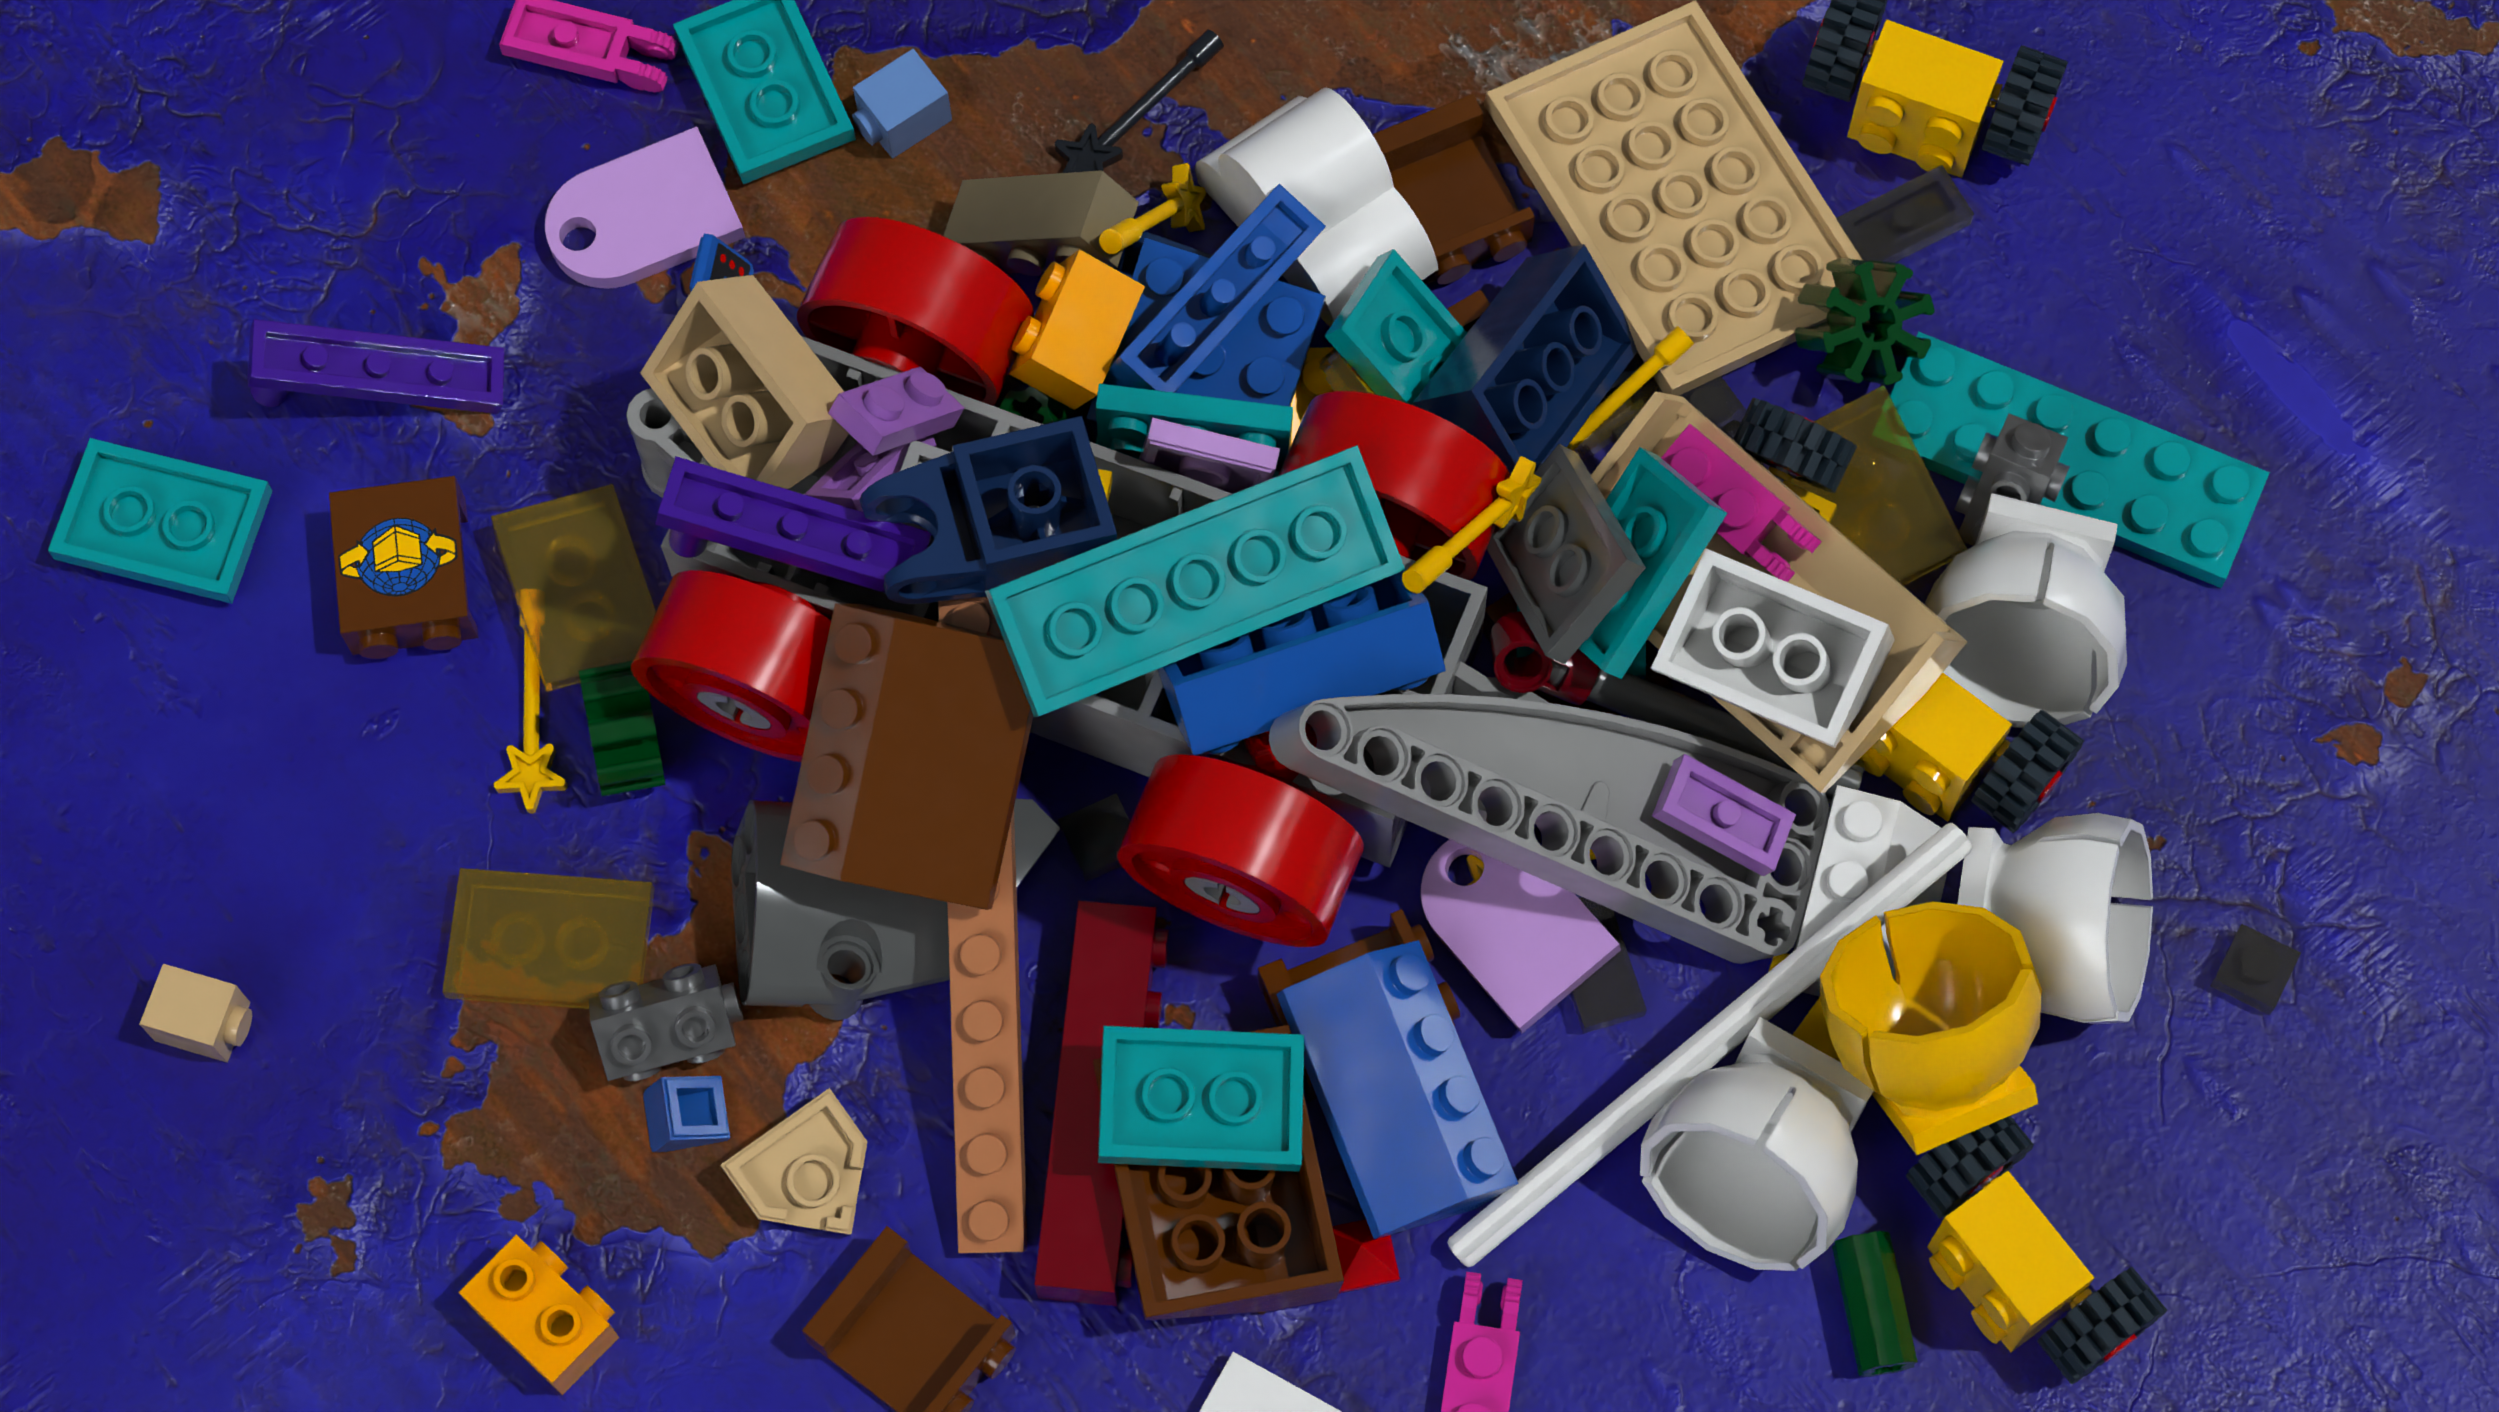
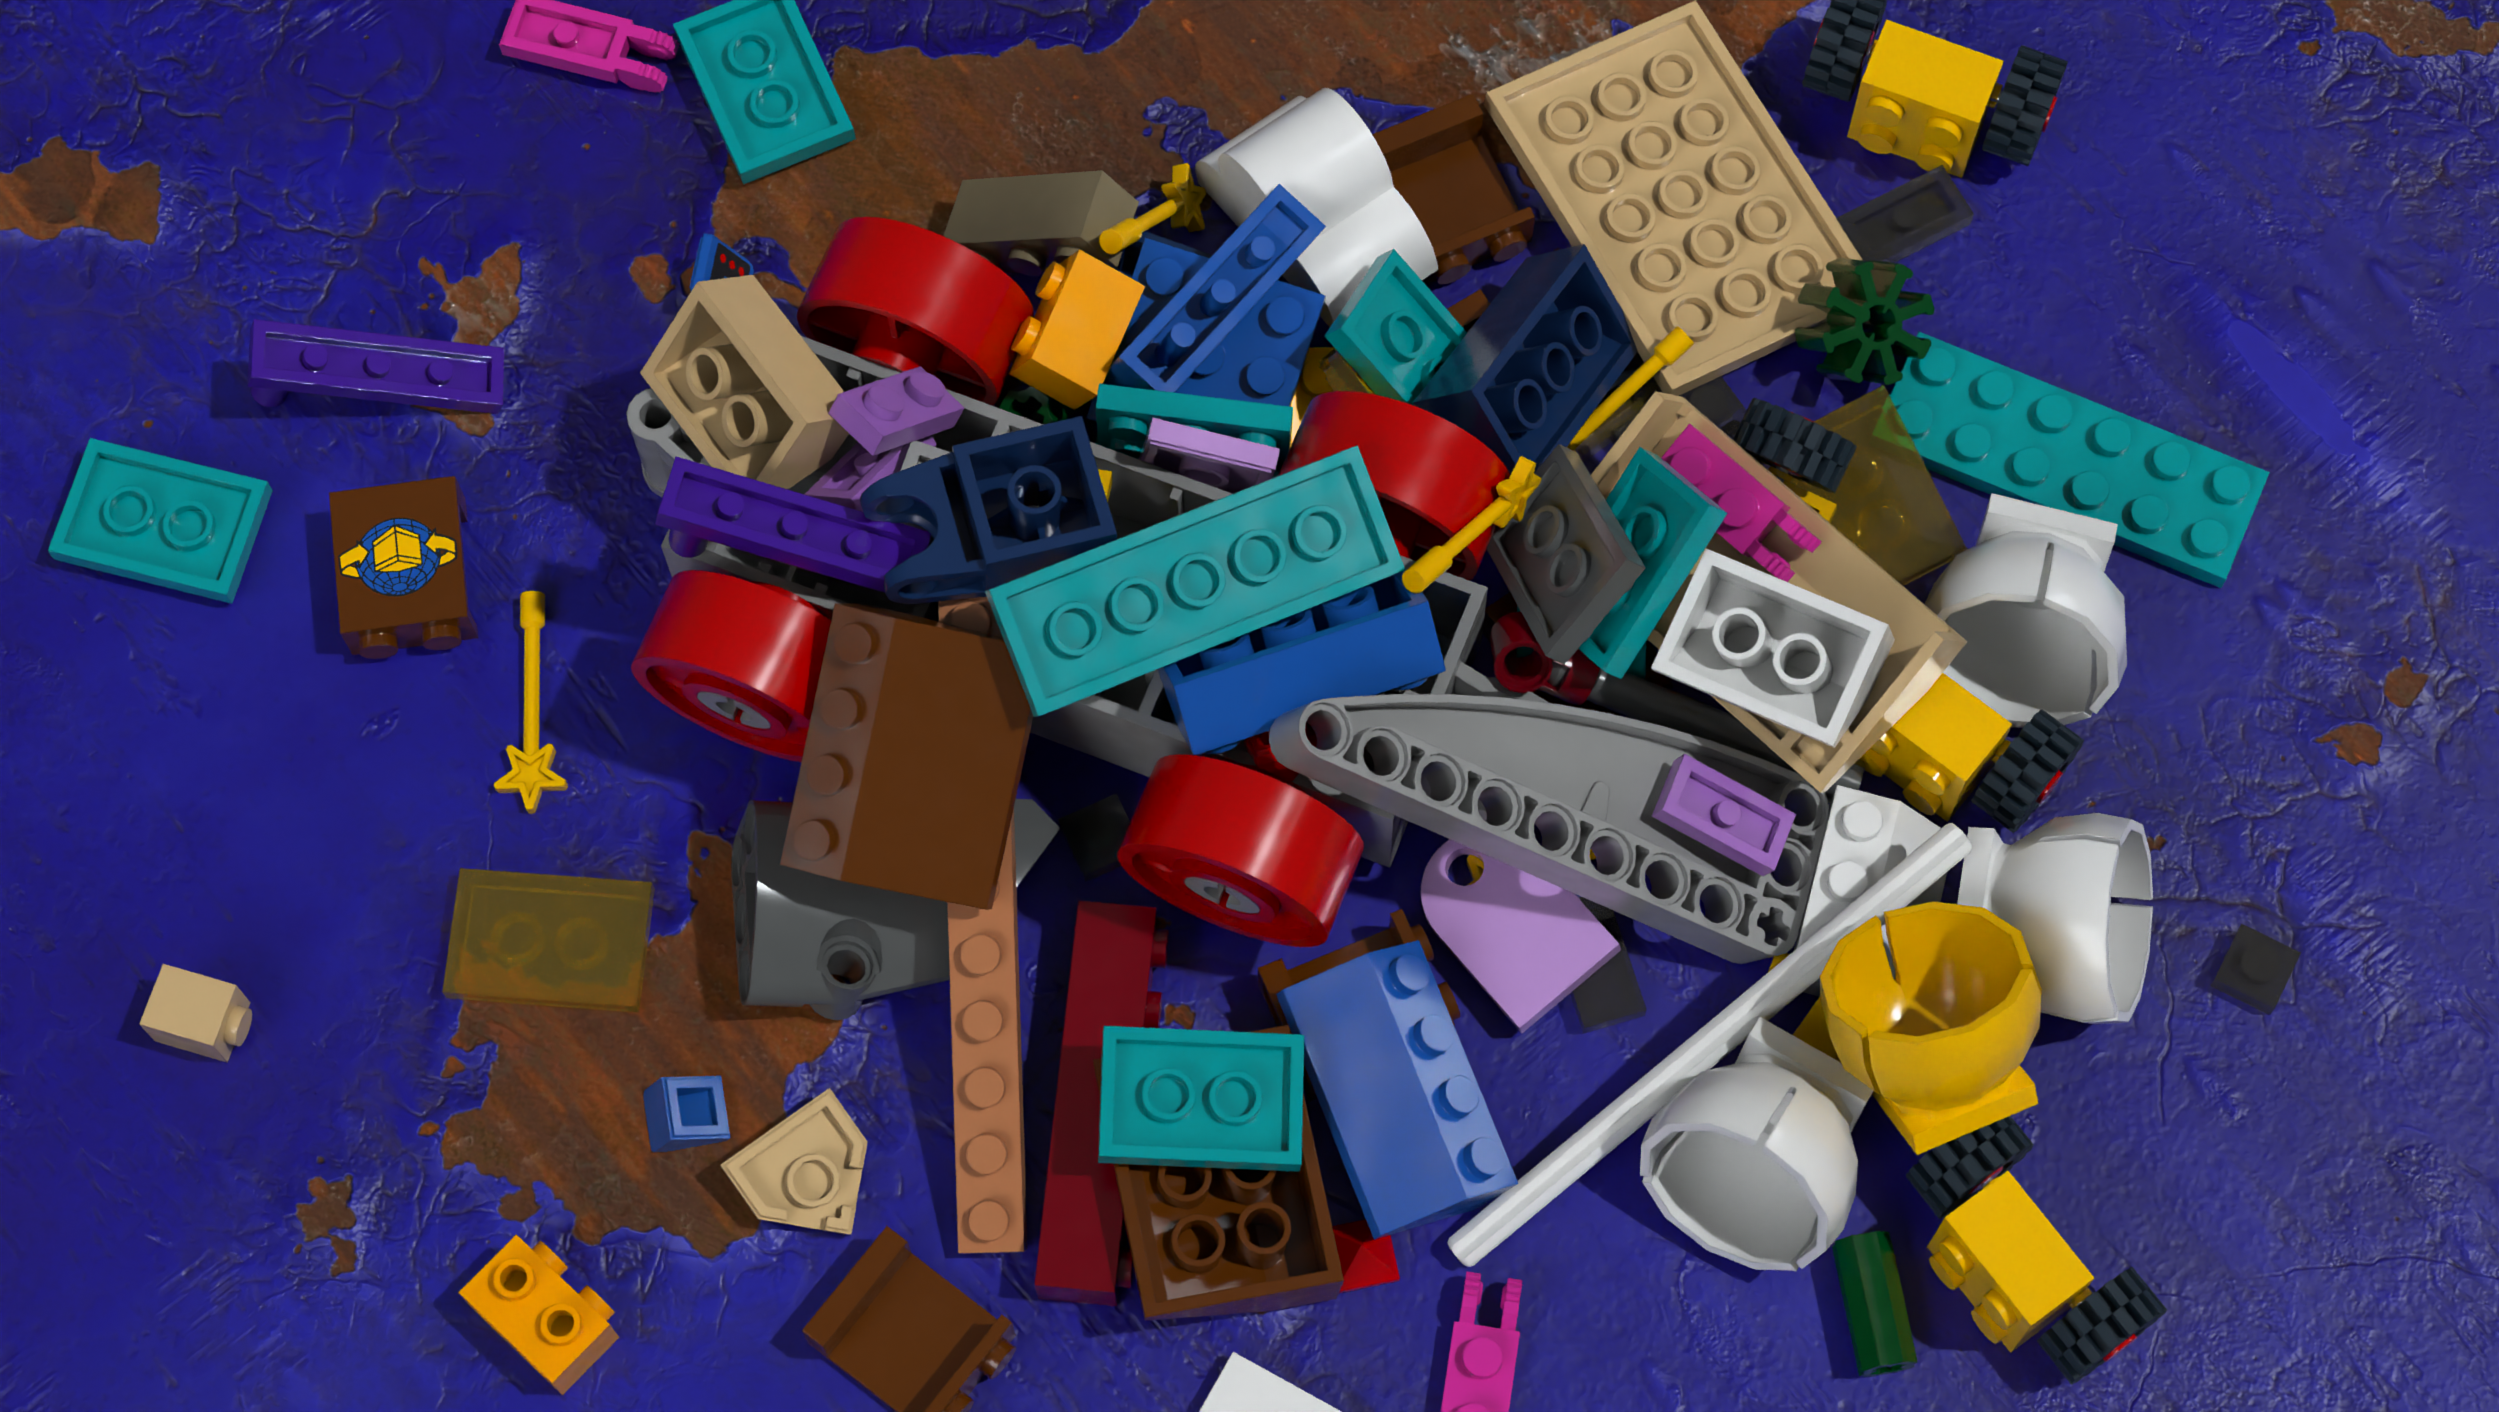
(575, 582): clear yellow tile -> none
(621, 729): dark green gear -> none
(643, 211): lavender tile -> none
(664, 1021): flat silver brick -> none
(901, 104): medium blue brick -> none
(1098, 153): black piece -> none
(2014, 465): flat silver brick -> none

